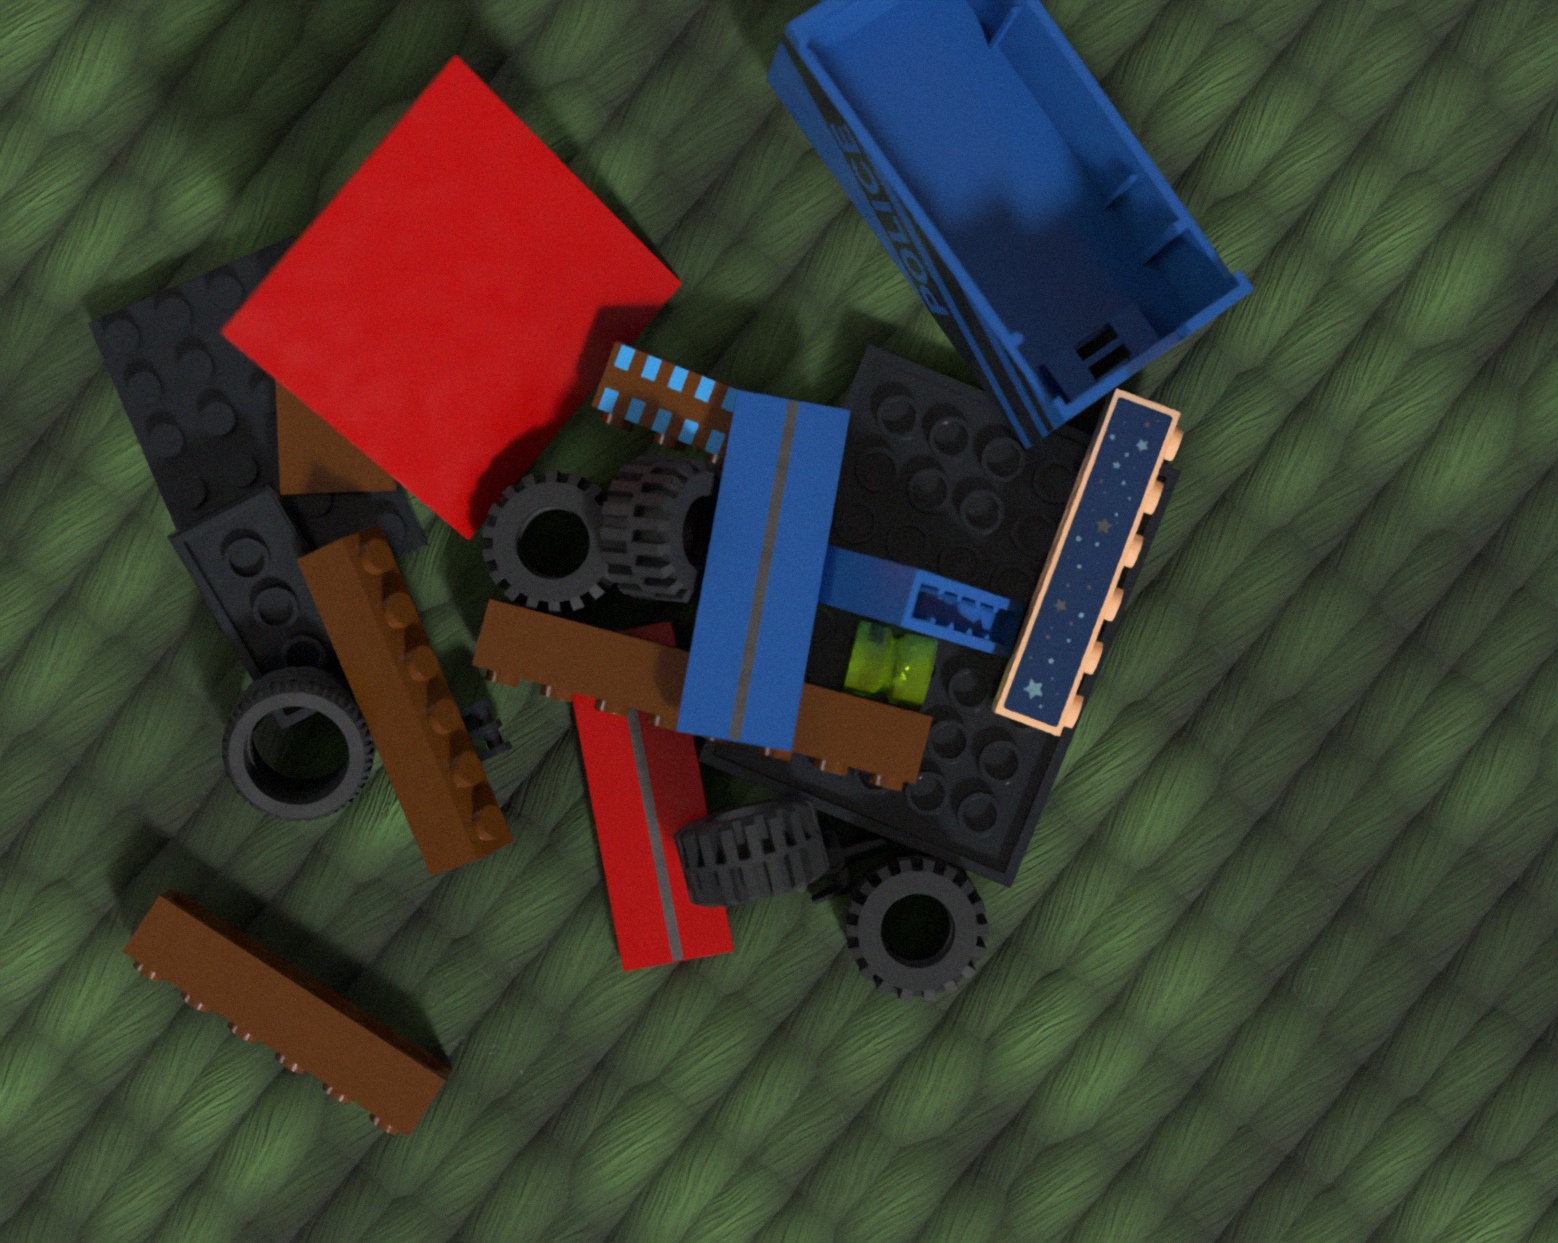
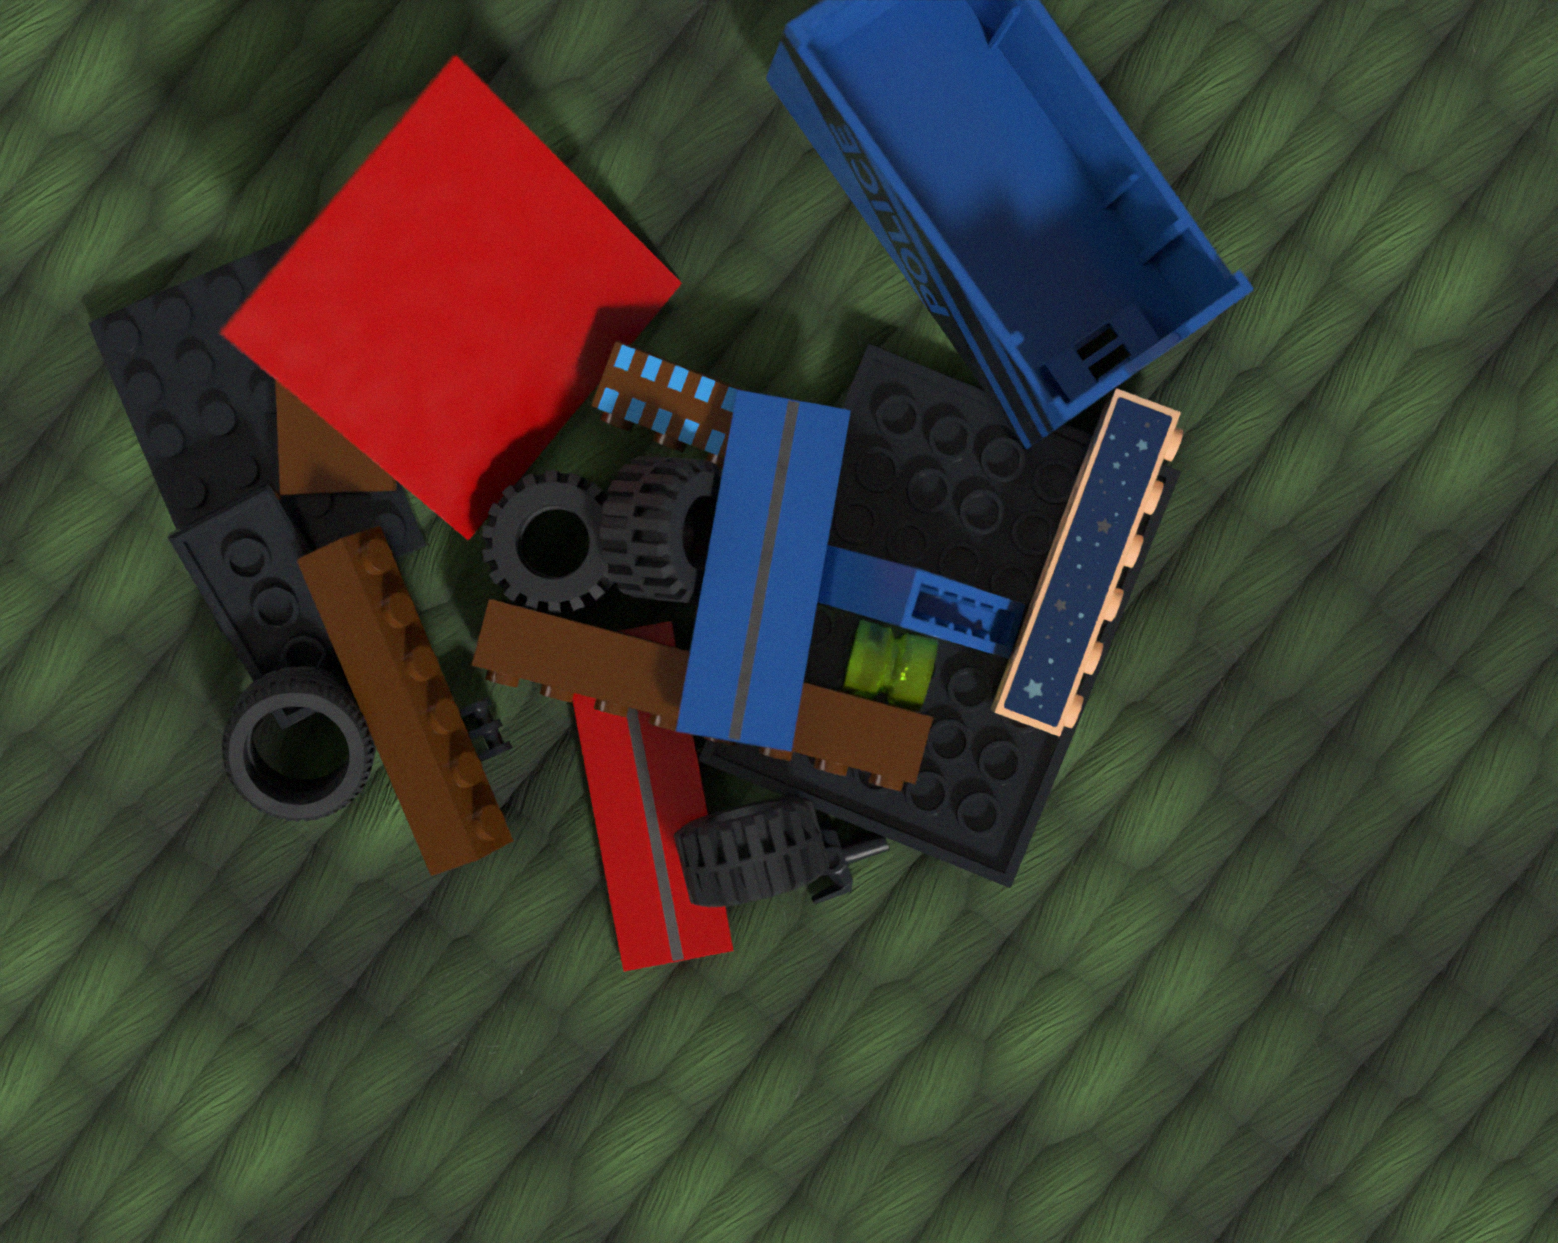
(287, 1012): reddish brown brick -> none
(925, 973): black tyre -> none

